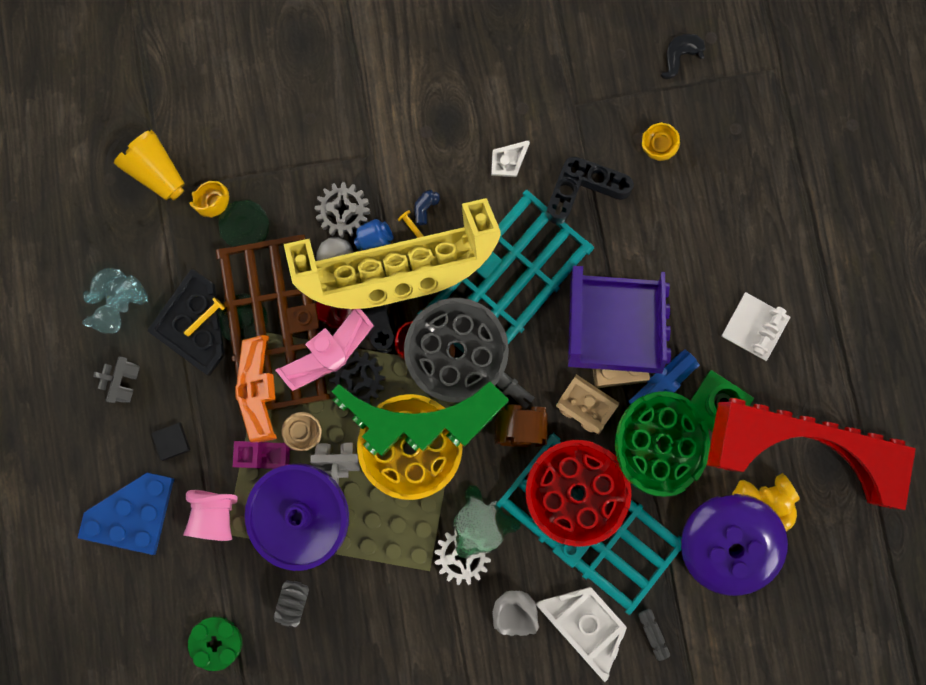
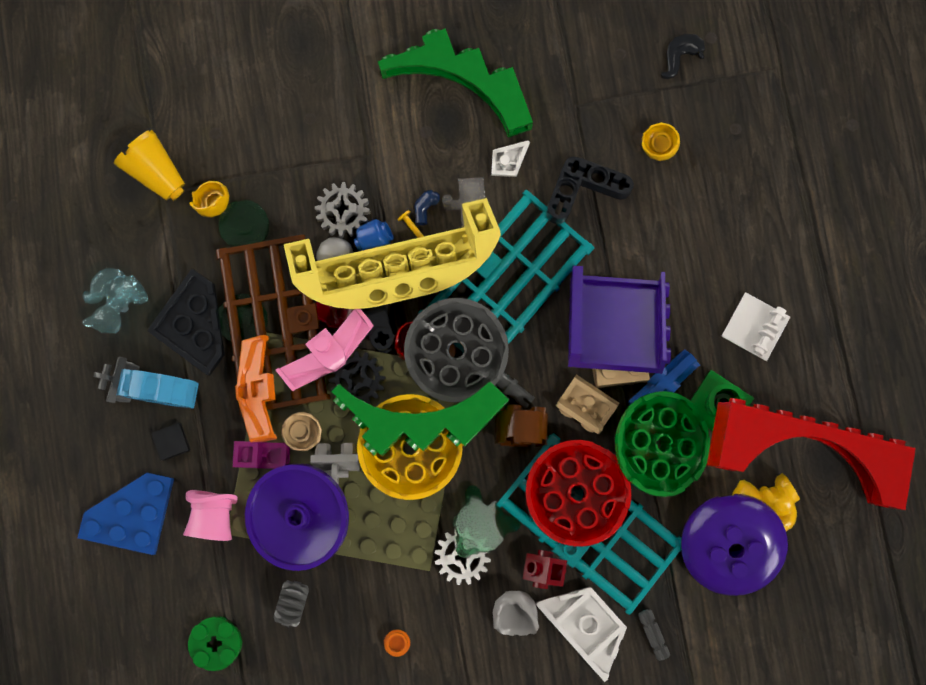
(157, 388): none -> dark azure connector
(217, 304): yellow pin -> none
(397, 642): none -> orange plate
(468, 68): none -> green arch
(469, 190): none -> clear plate
(539, 569): none -> dark red brick

